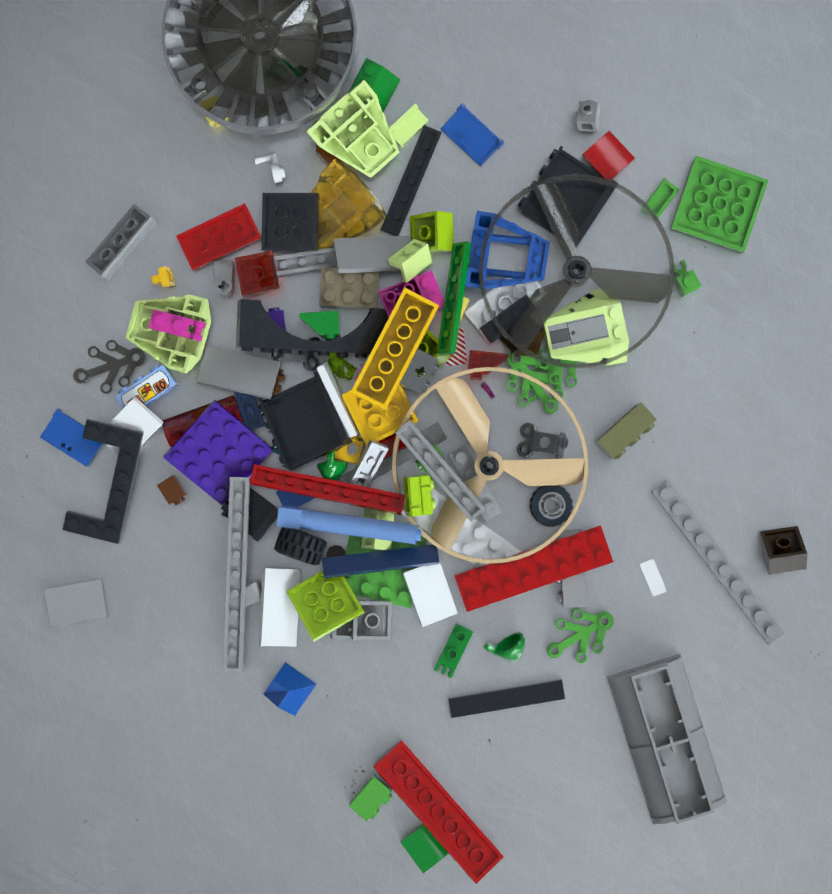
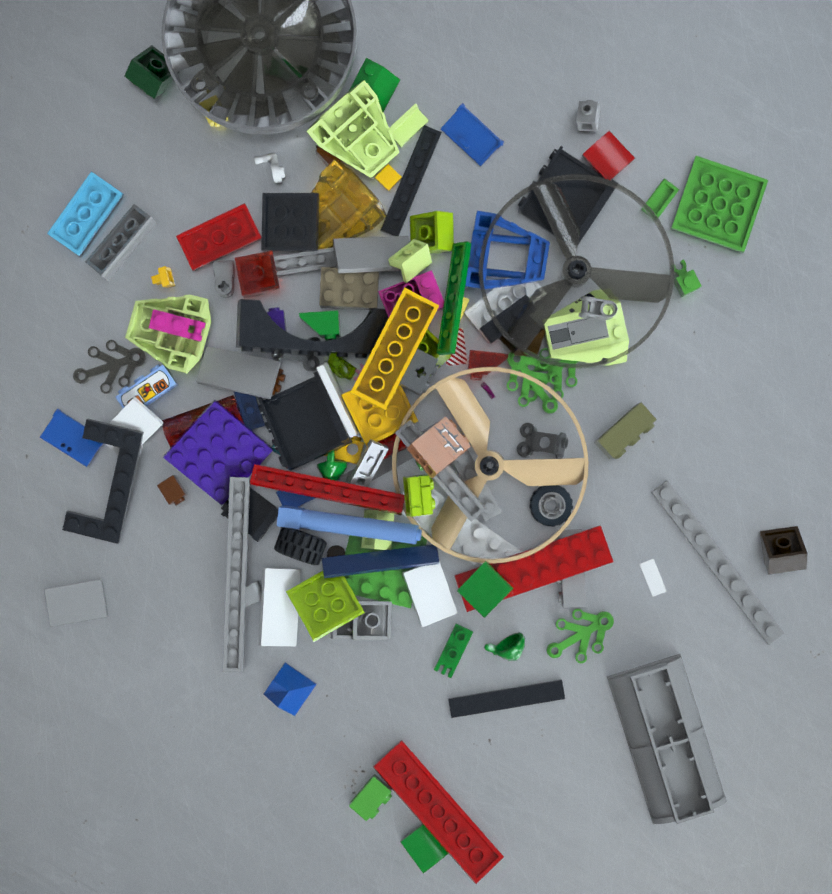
(85, 213): none -> medium azure plate
(150, 72): none -> dark green slope
(388, 177): none -> yellow tile
(439, 447): none -> nougat brick
(485, 589): none -> green slope
(596, 308): none -> light grey piece

